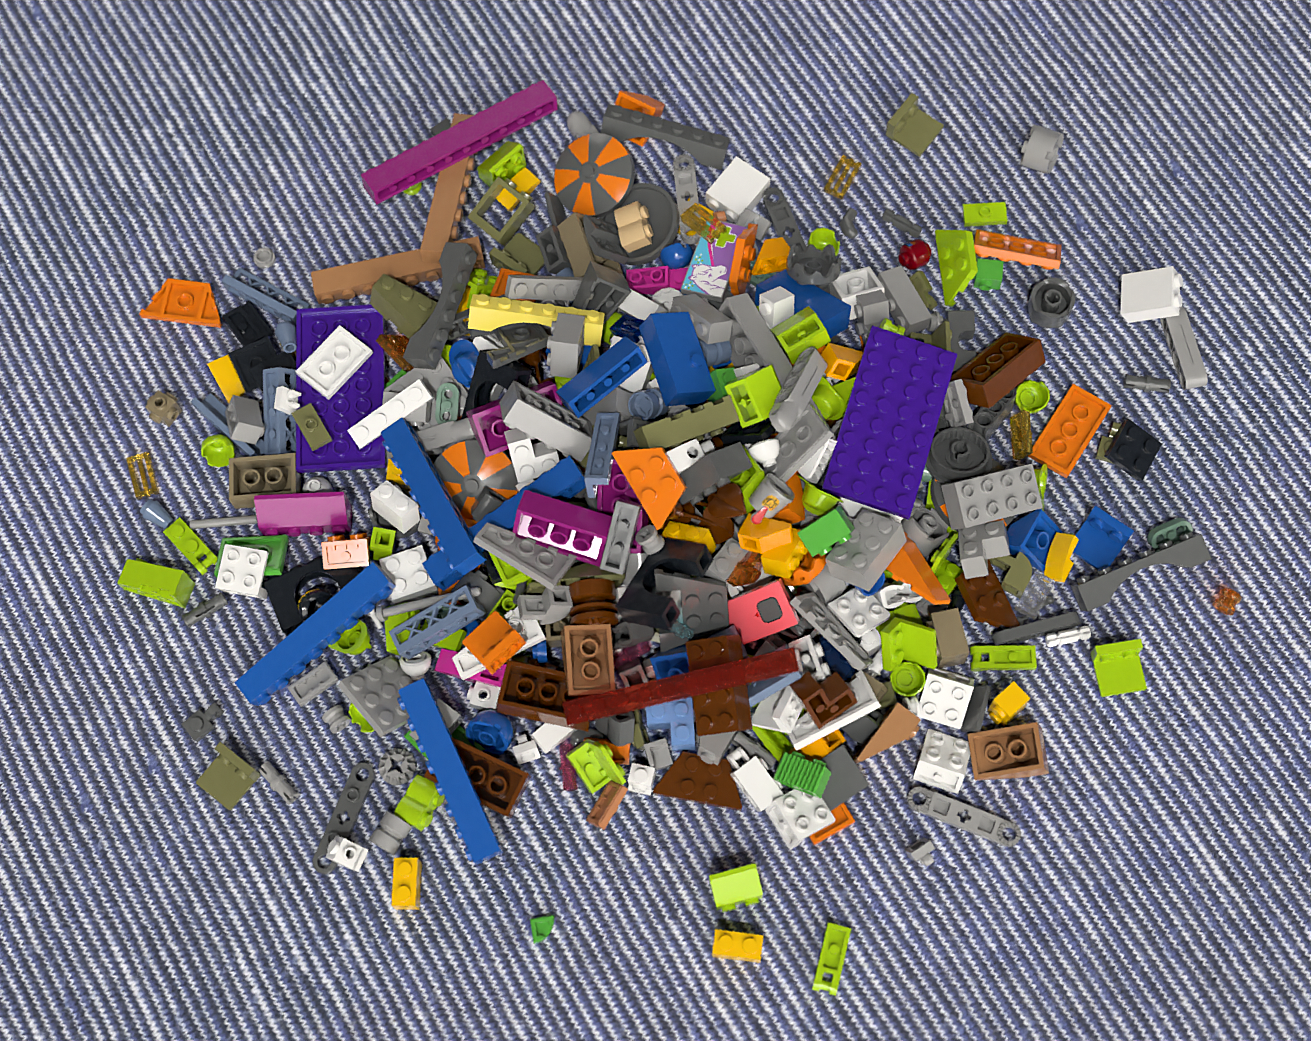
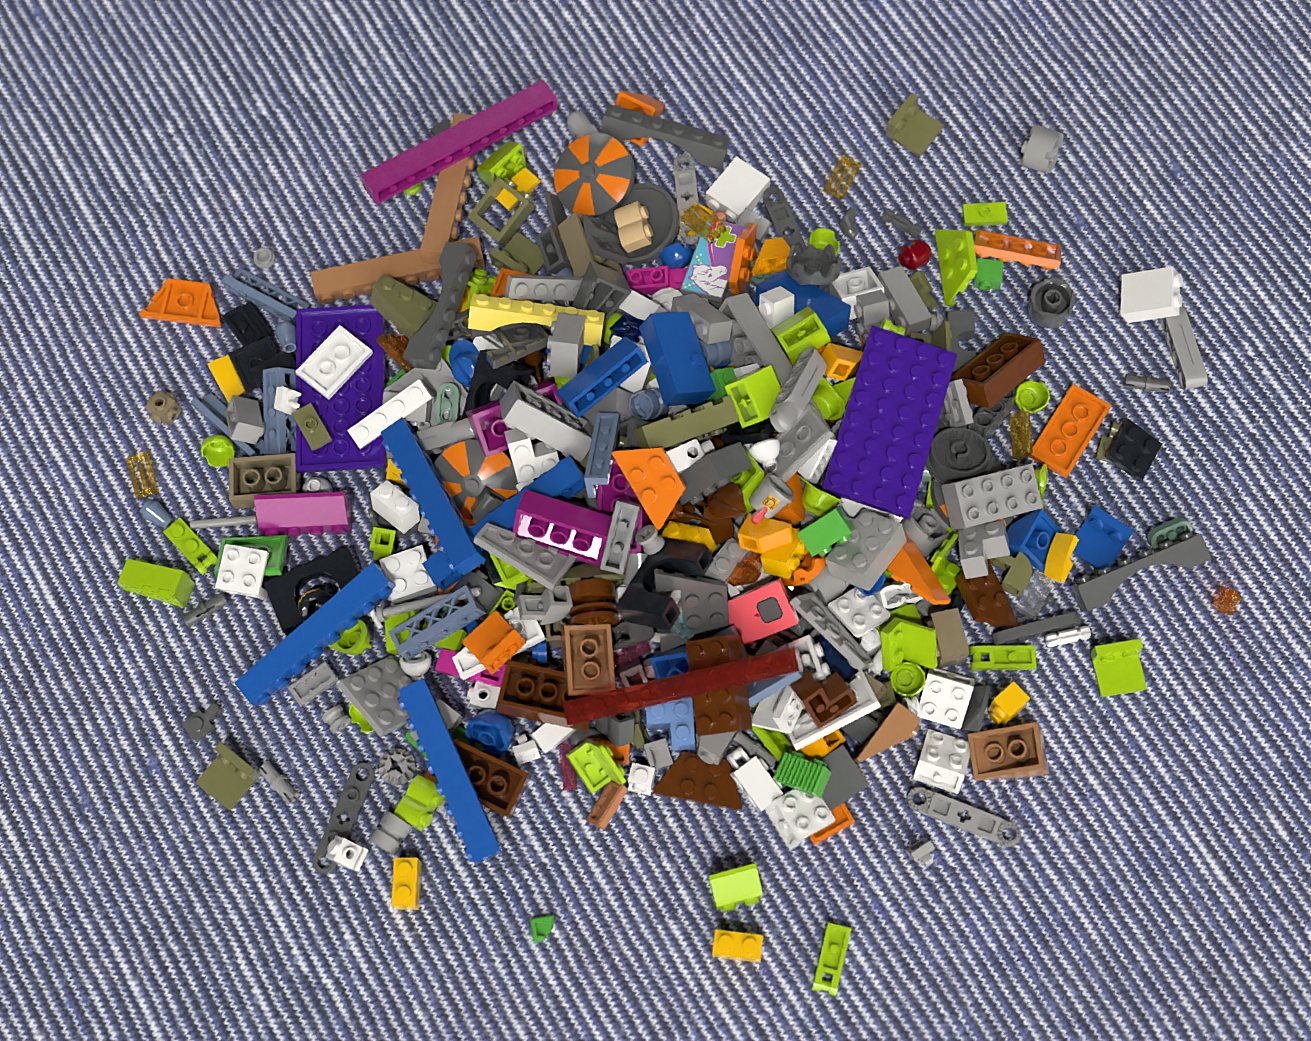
(346, 552): bracket -> none

